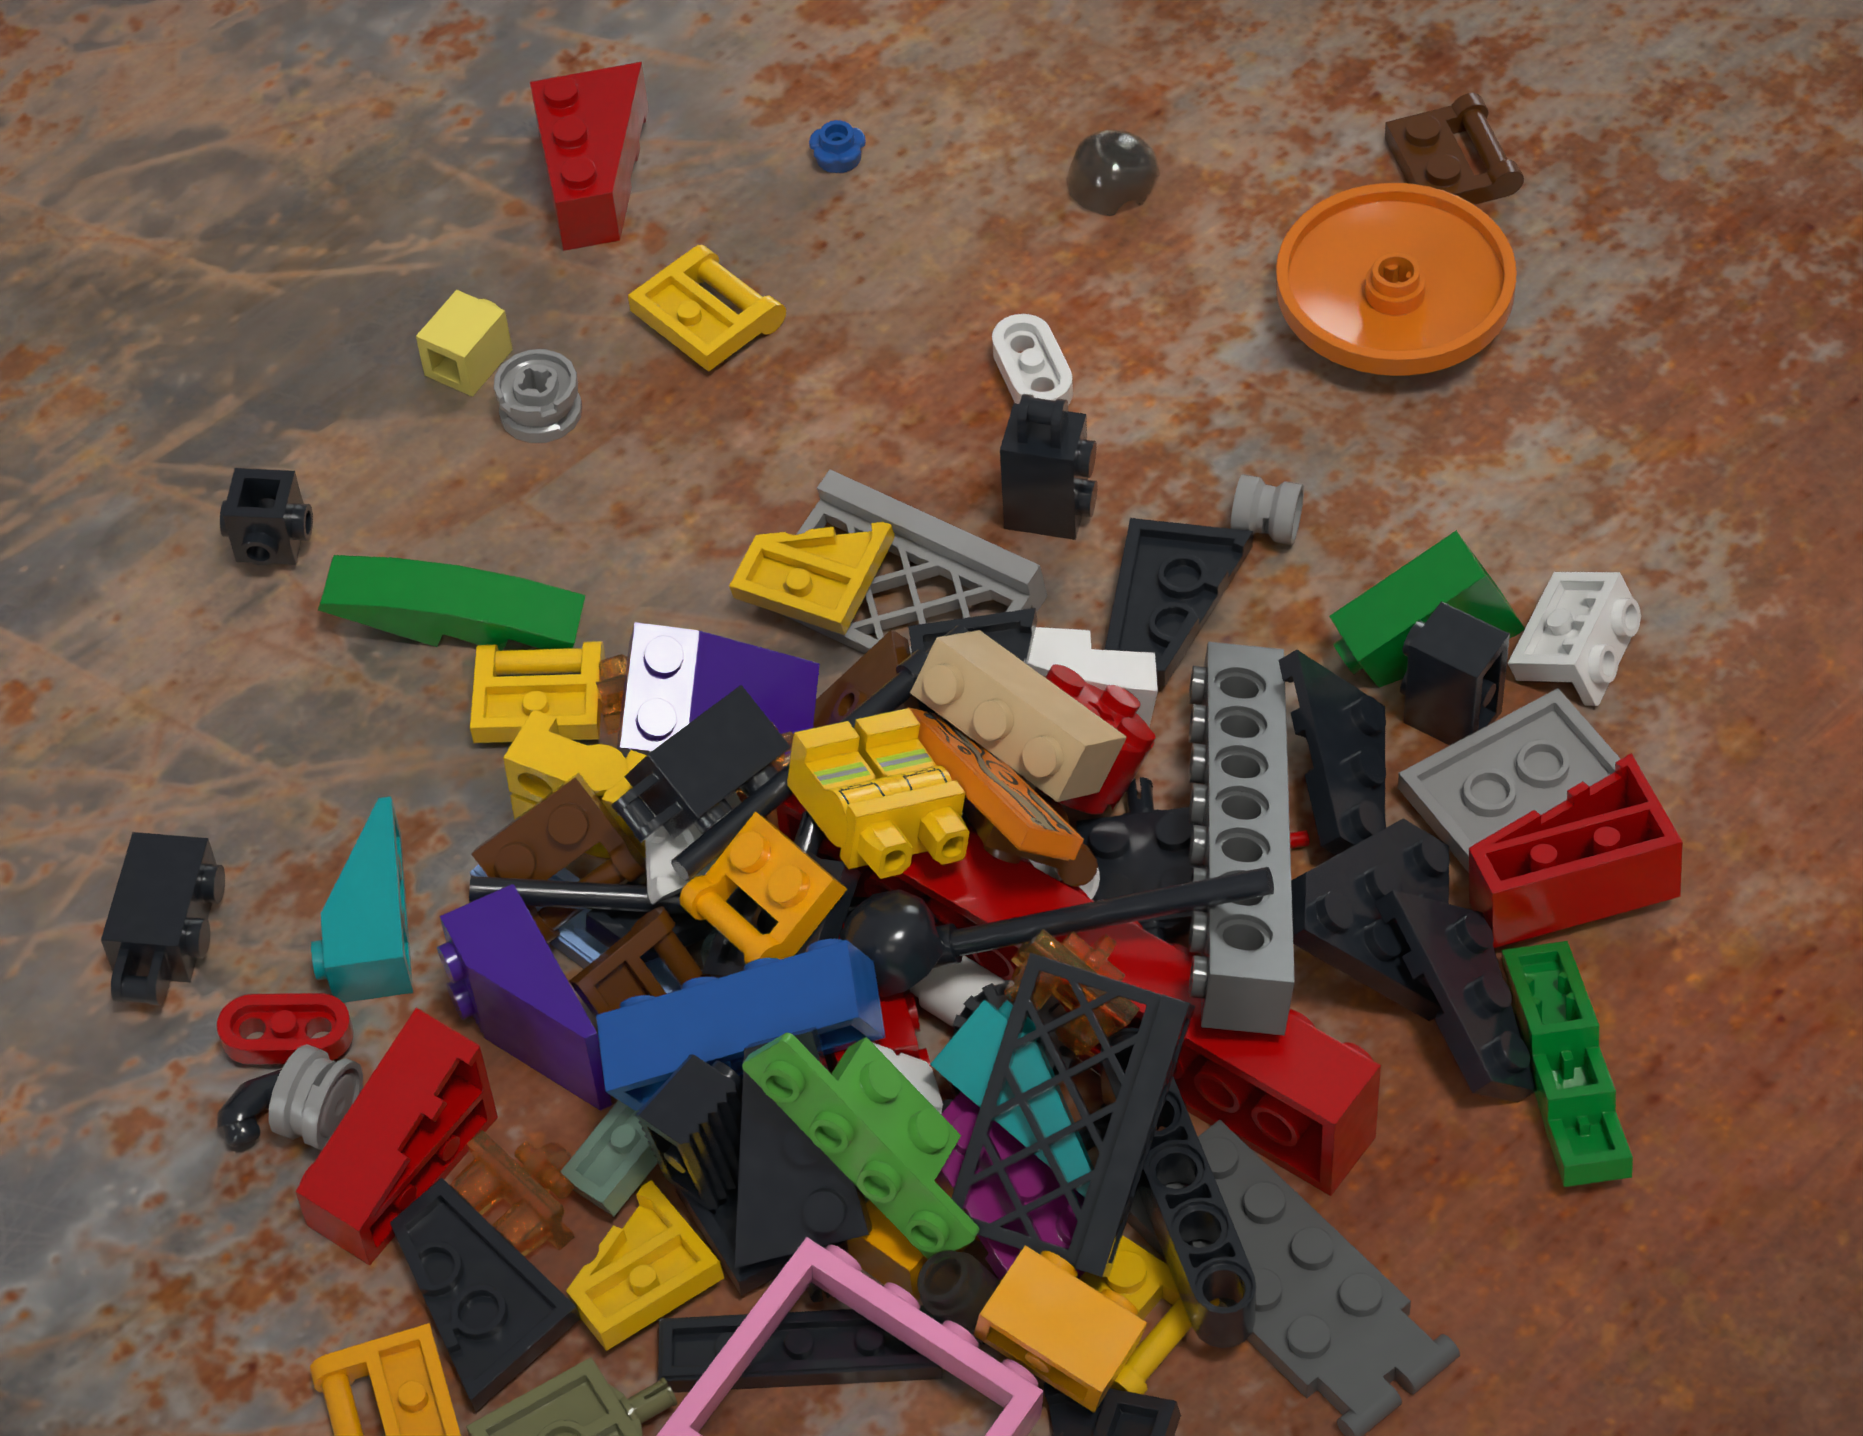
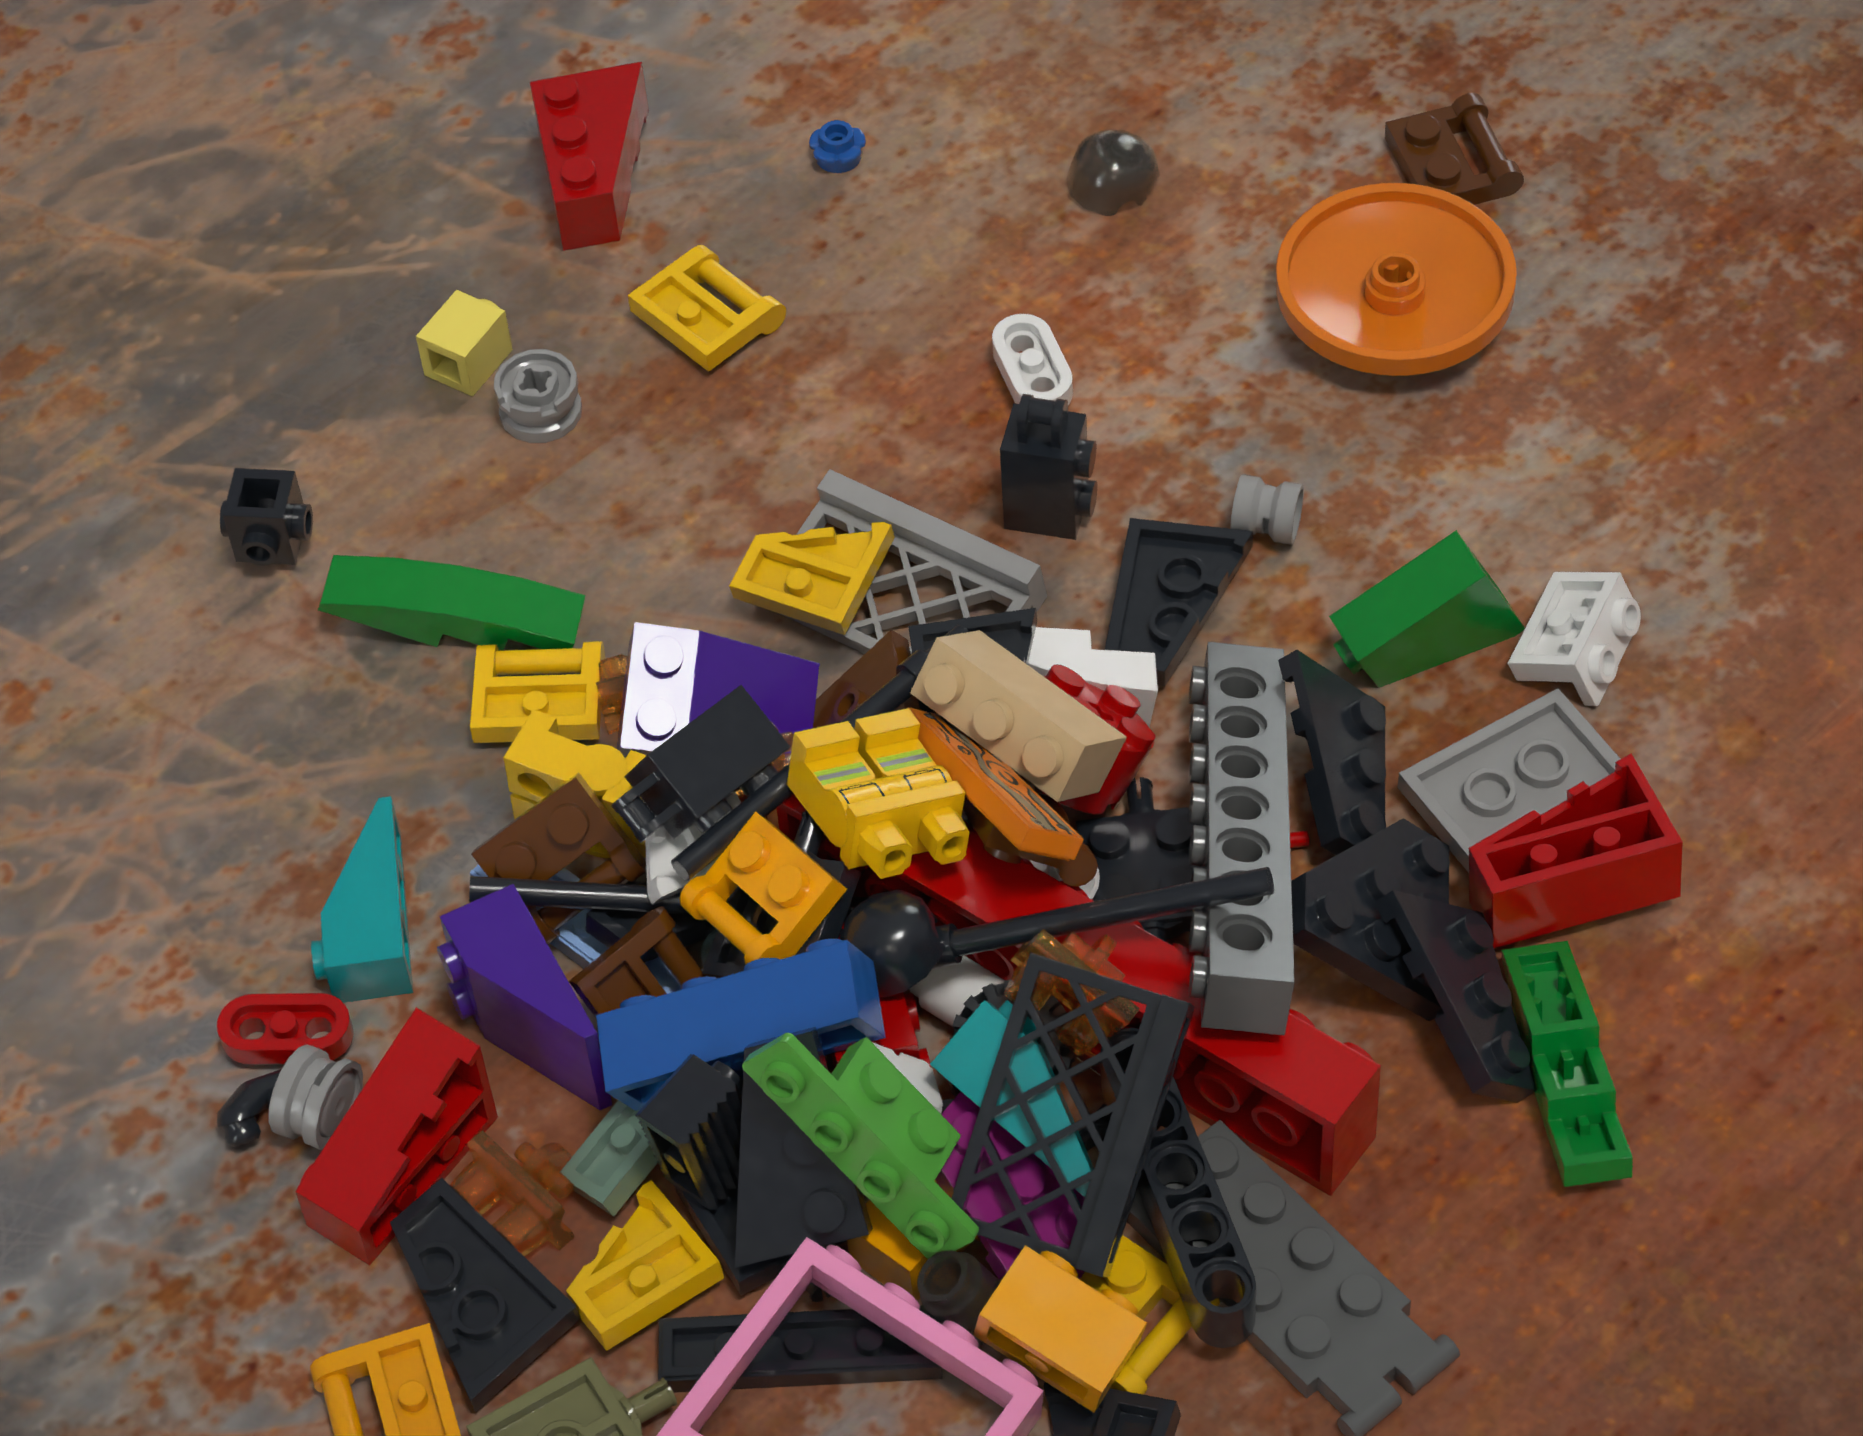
(160, 914): black brick -> none
(1453, 674): black brick -> none

